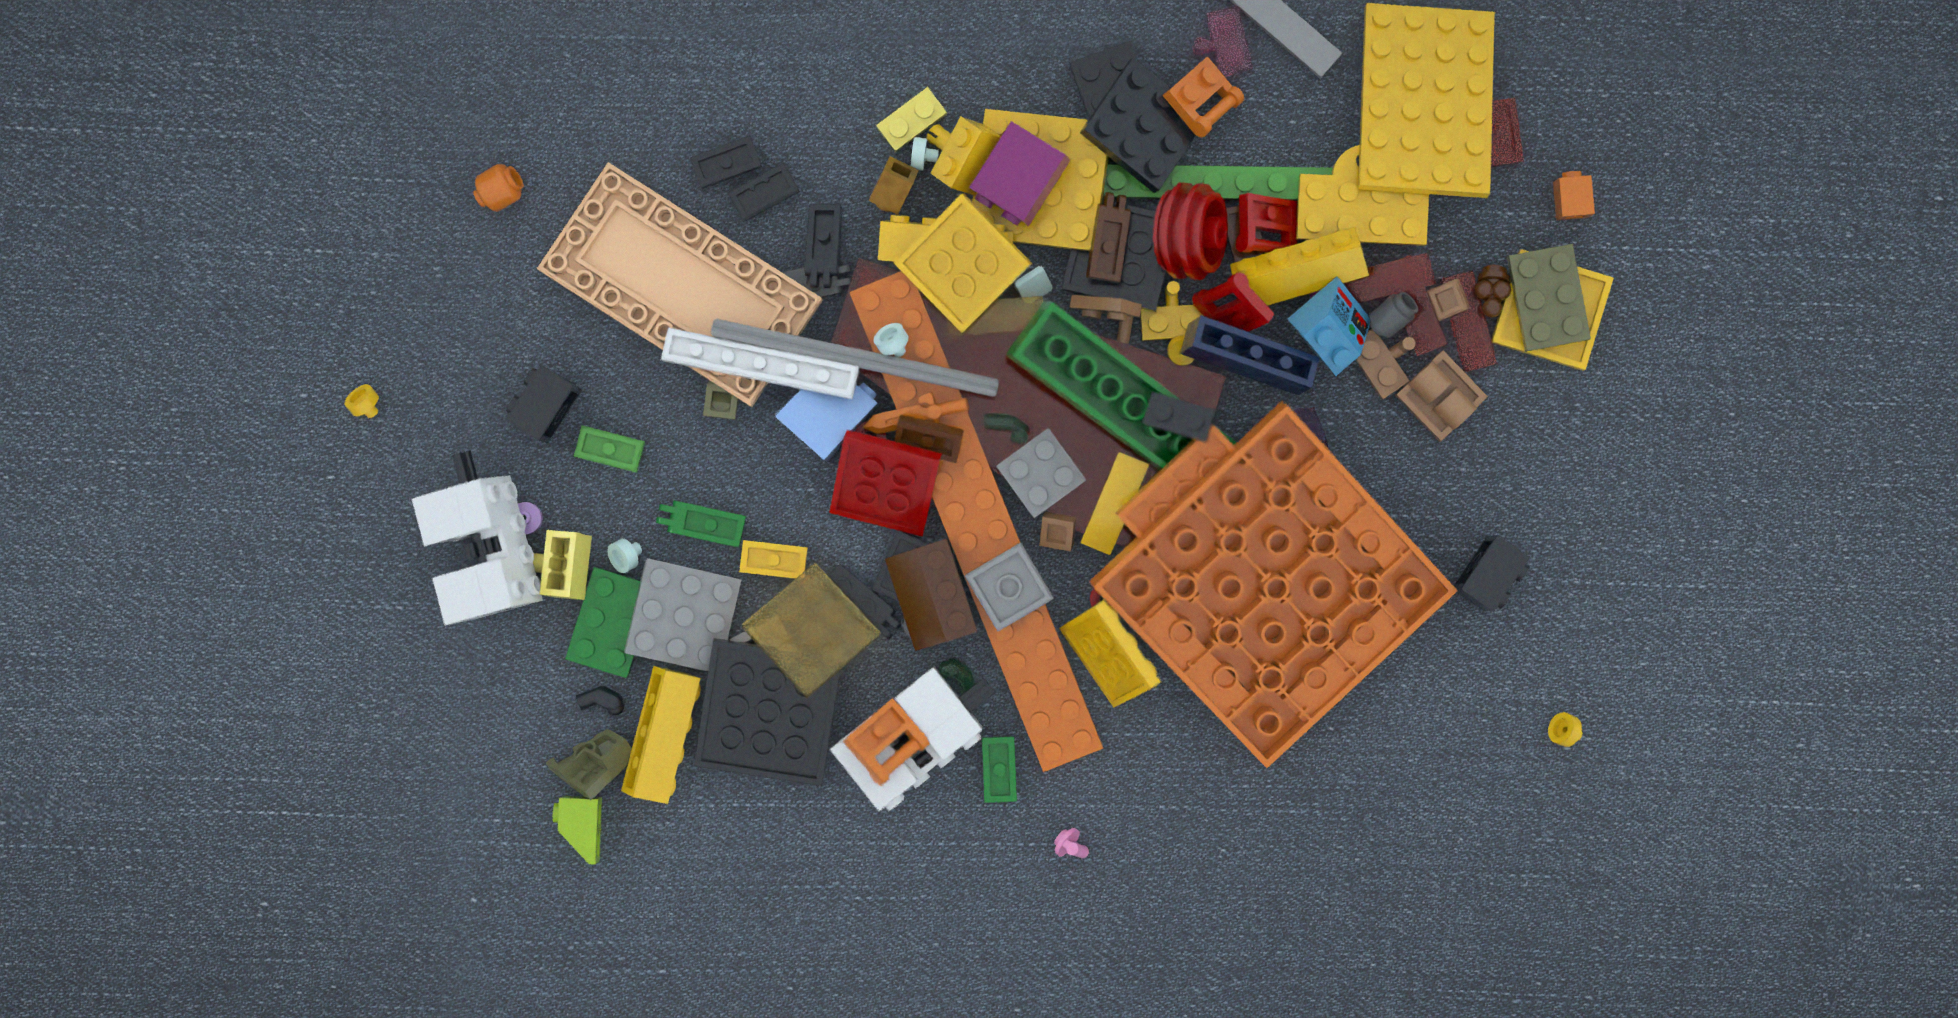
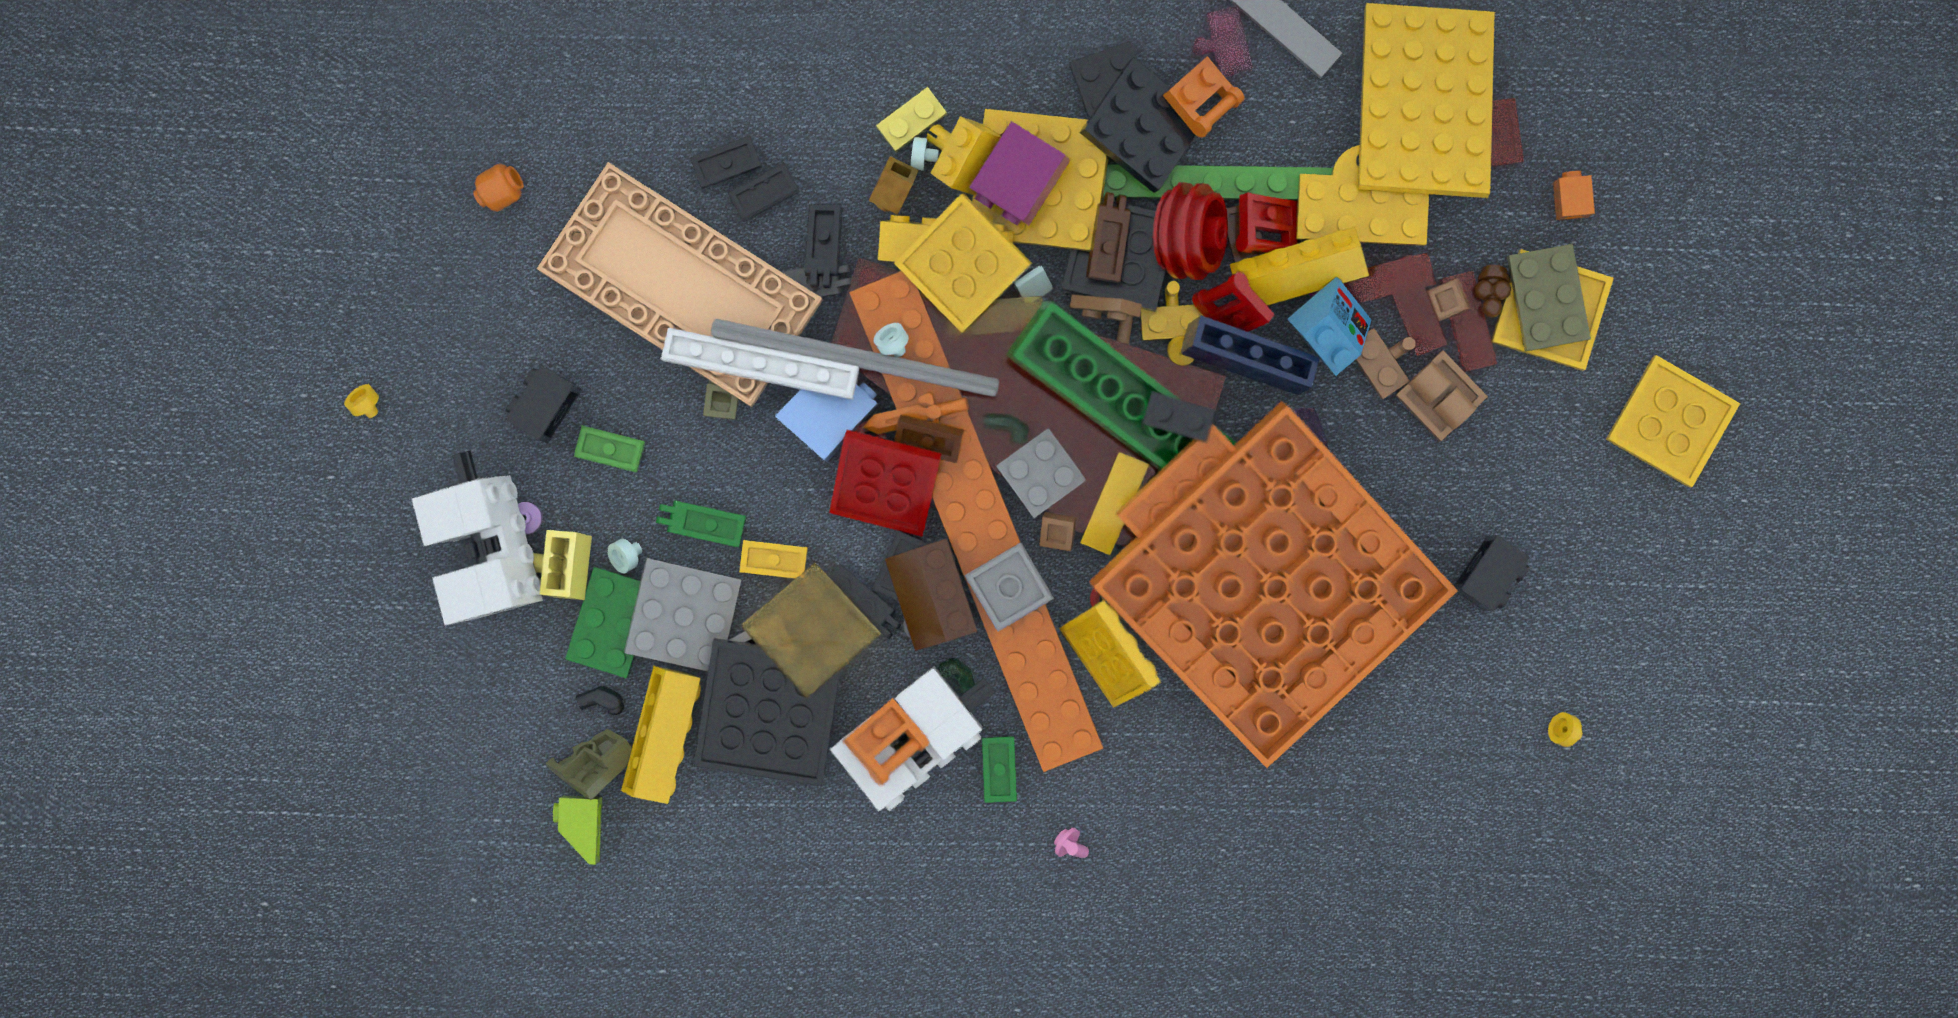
(1393, 314): dark grey brick -> none
(1672, 421): none -> yellow plate

